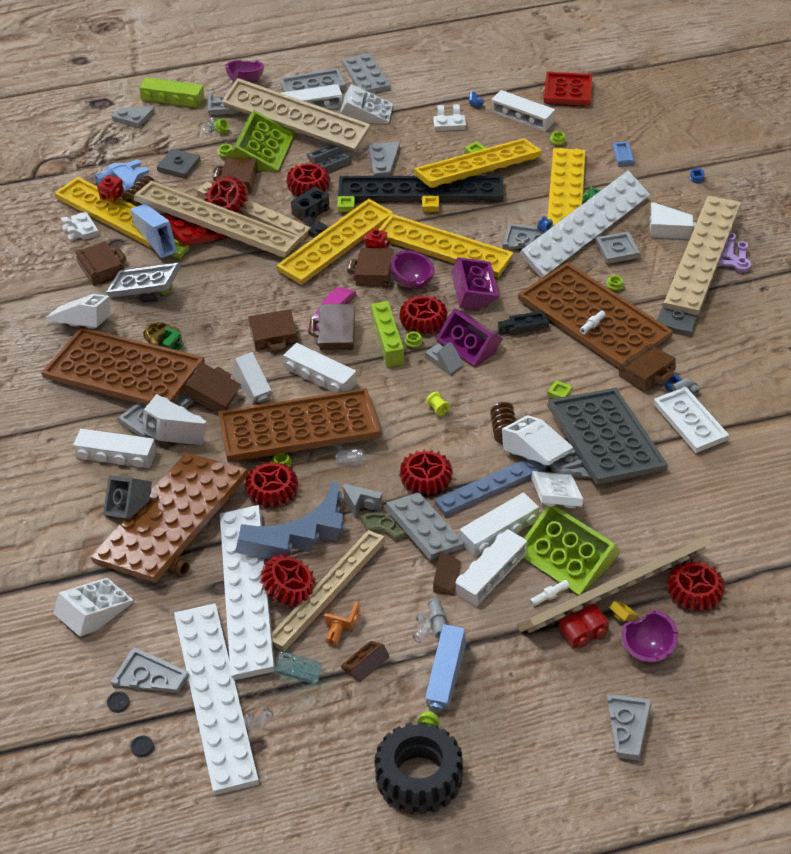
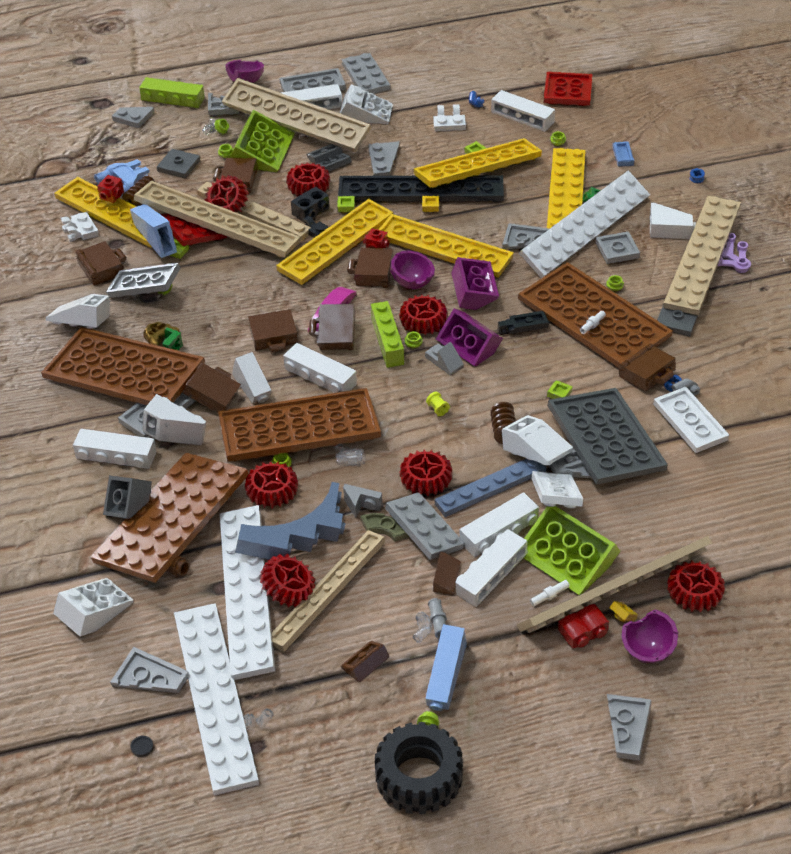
(118, 702): black piece -> none
(298, 667): clear light blue plate -> none
(339, 624): orange bracket -> none
(544, 224): blue bush -> none

